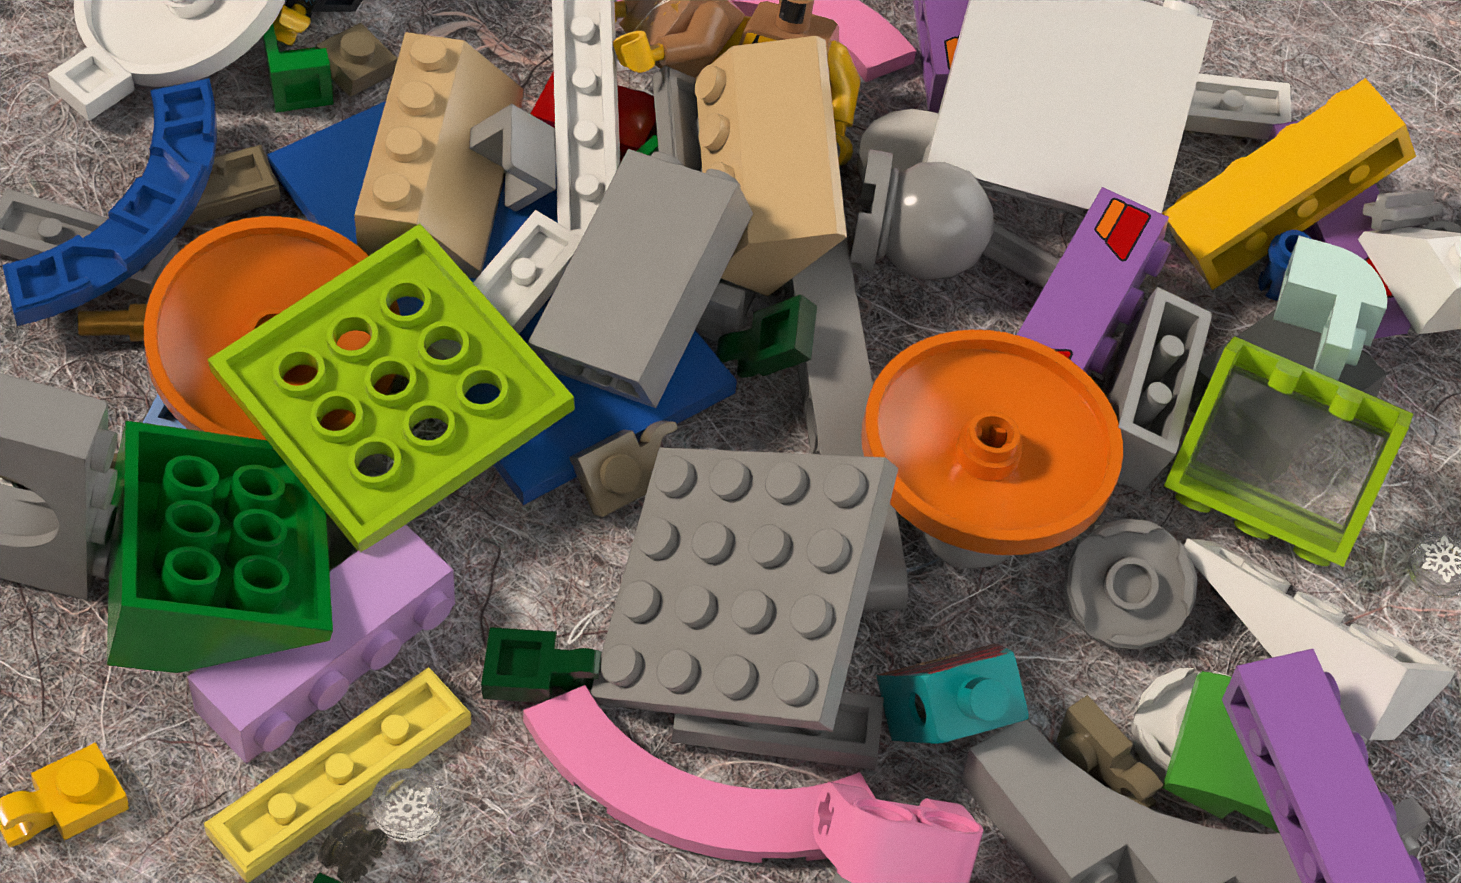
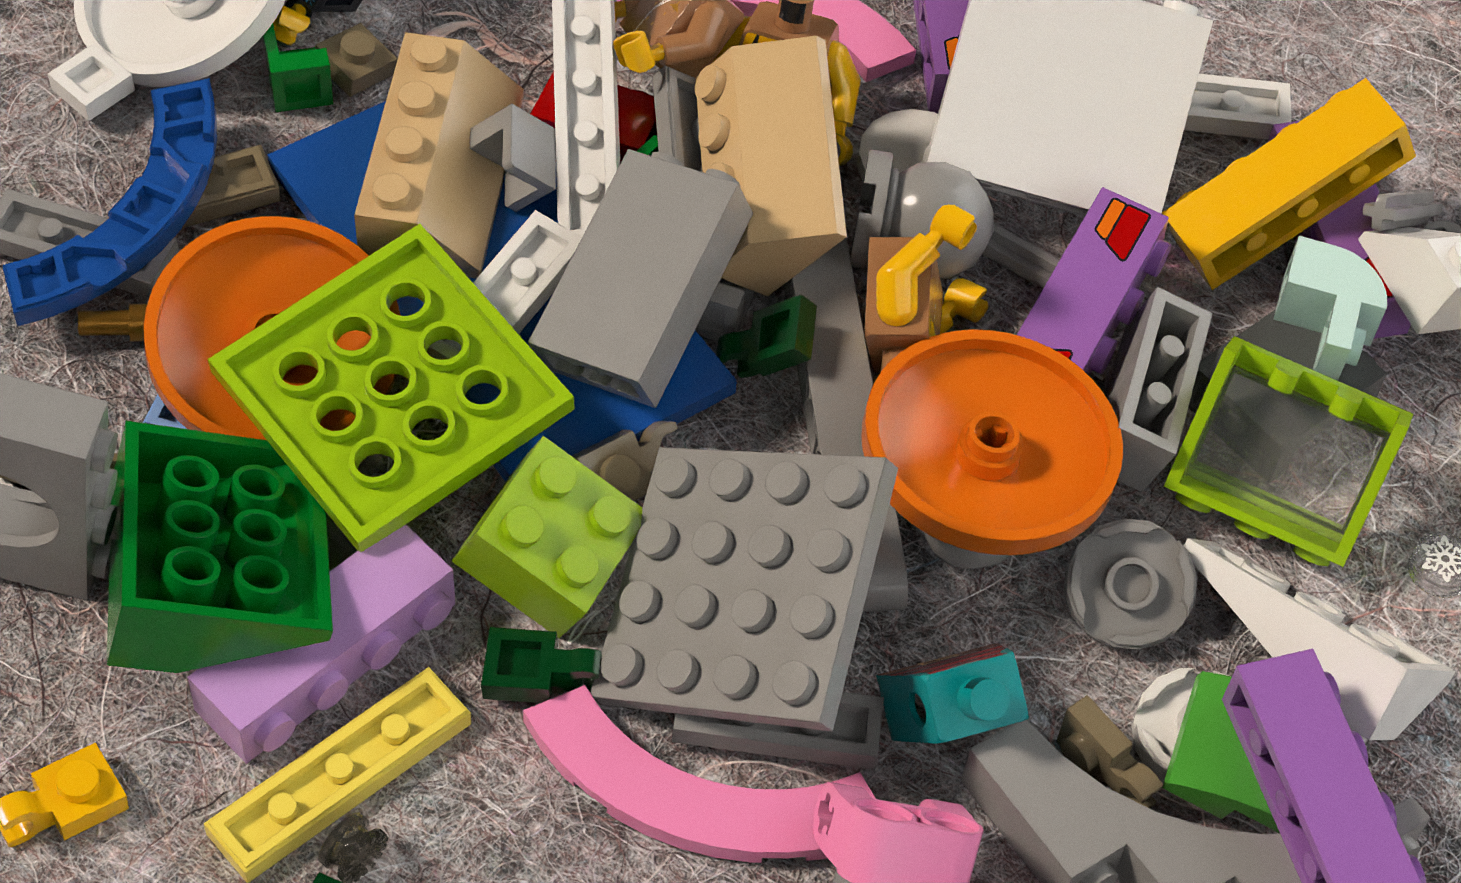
(407, 805): clear tile -> none
(551, 537): none -> lime brick
(907, 290): none -> torso
(1279, 256): blue pin -> none

